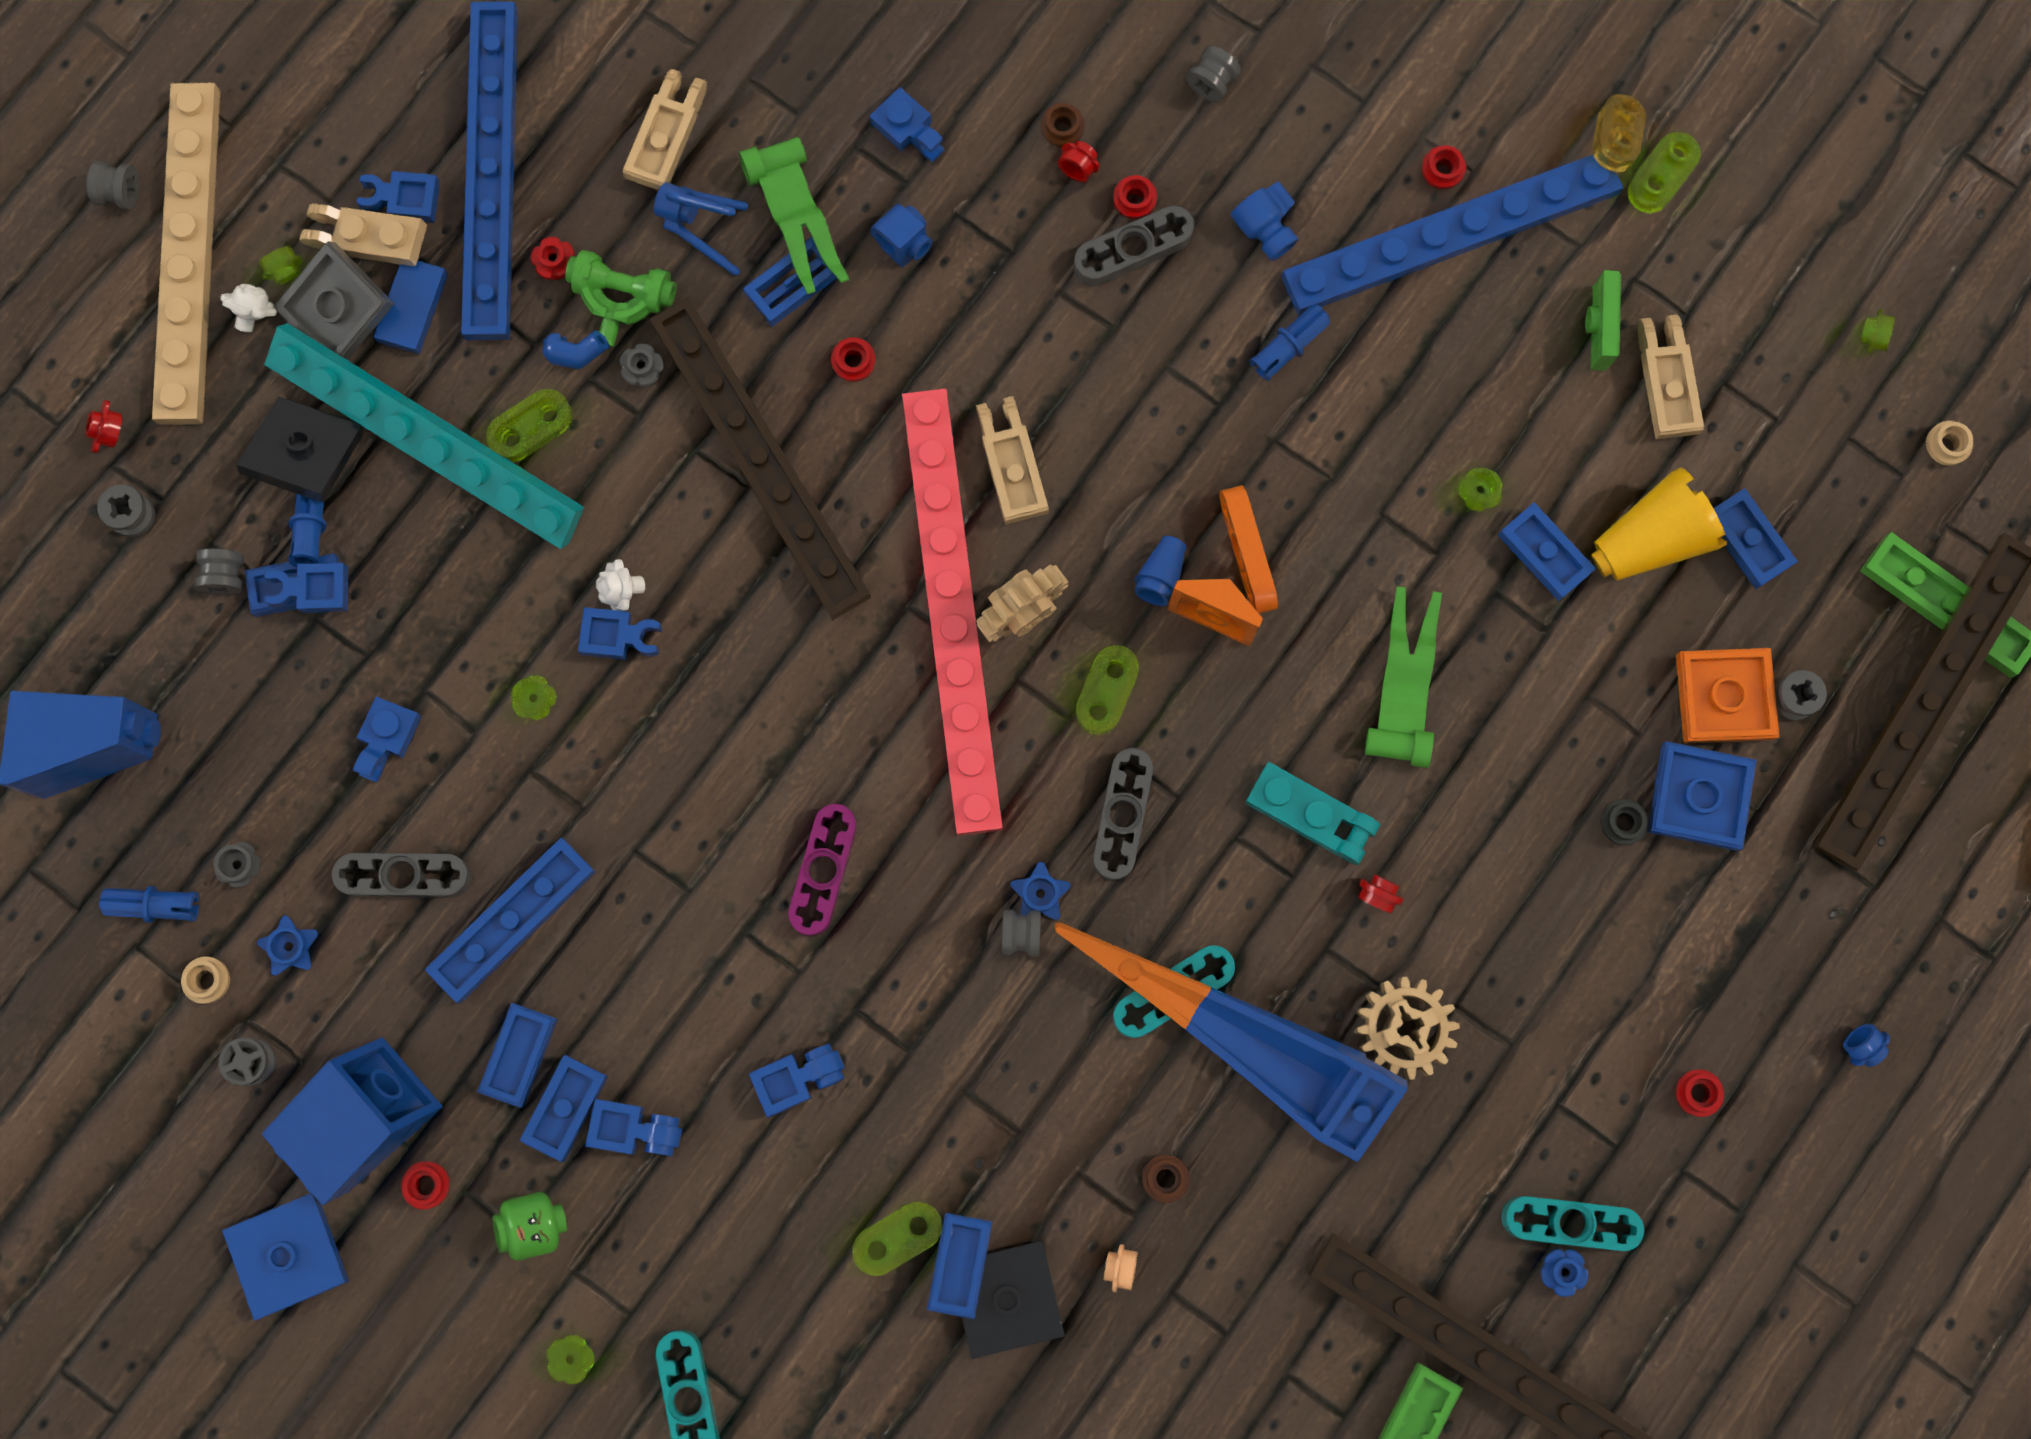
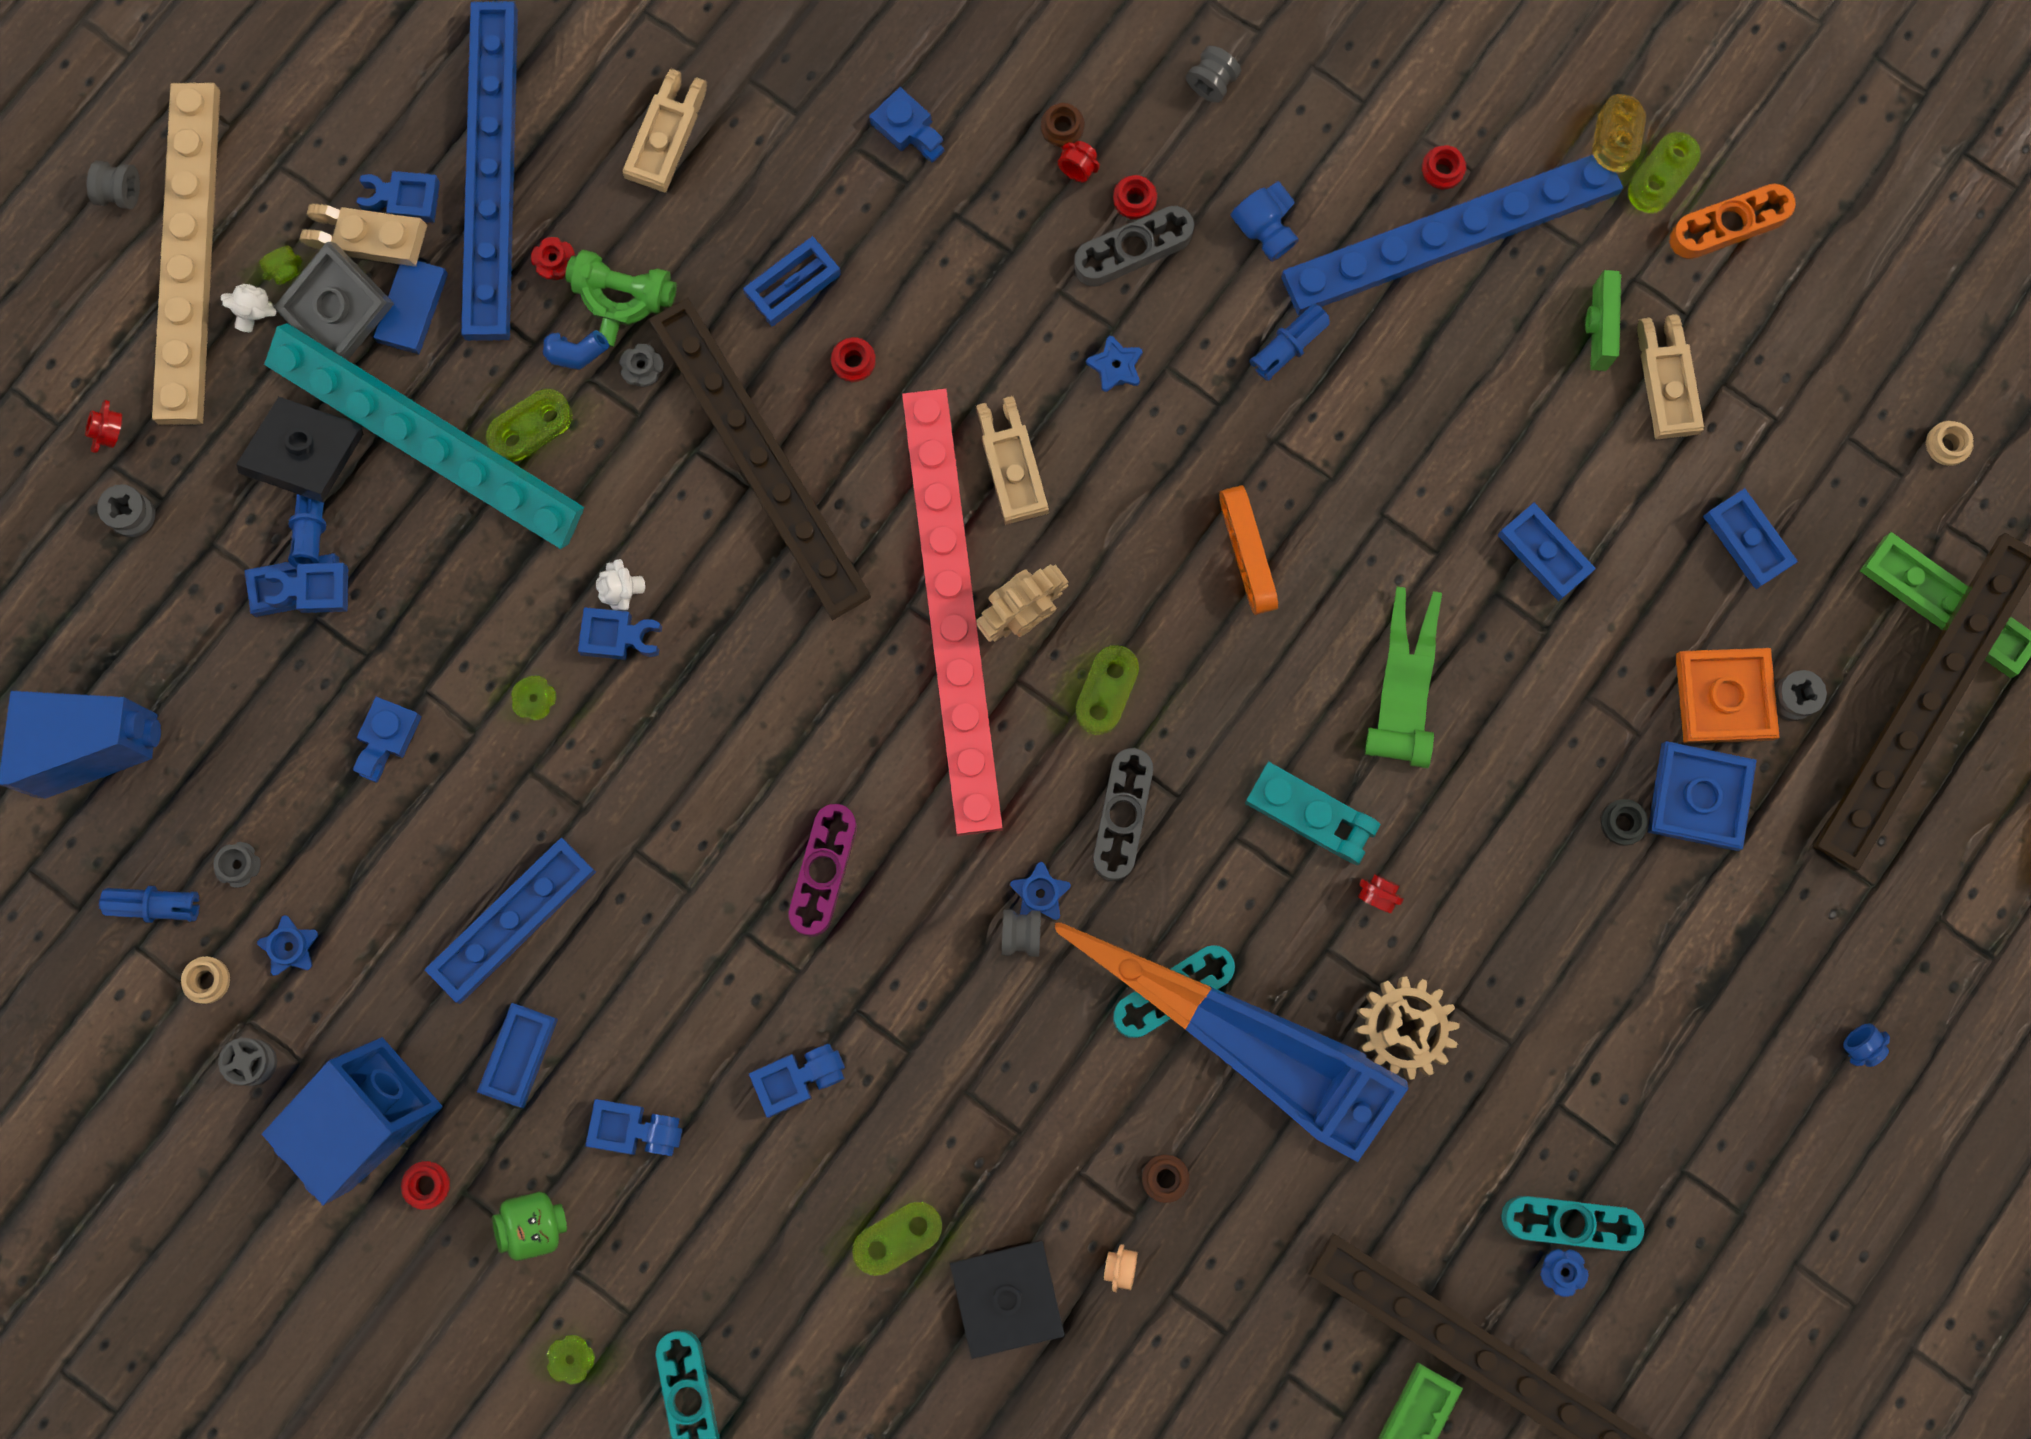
(219, 571): dark grey wheel -> none
(285, 1256): blue plate -> none
(368, 861): dark grey beam -> none
(564, 1108): blue plate -> none
(682, 205): blue plant -> none
(791, 204): bright green flag -> none
(902, 234): blue plate -> none
(959, 1266): blue tile -> none
(1116, 376): none -> blue plate
(1161, 572): blue cone -> none
(1216, 606): orange slope -> none
(1489, 481): clear neon green plate -> none
(1660, 530): yellow cone -> none
(1713, 1093): red plate -> none
(1745, 207): none -> orange beam
(1878, 331): clear neon green plate -> none

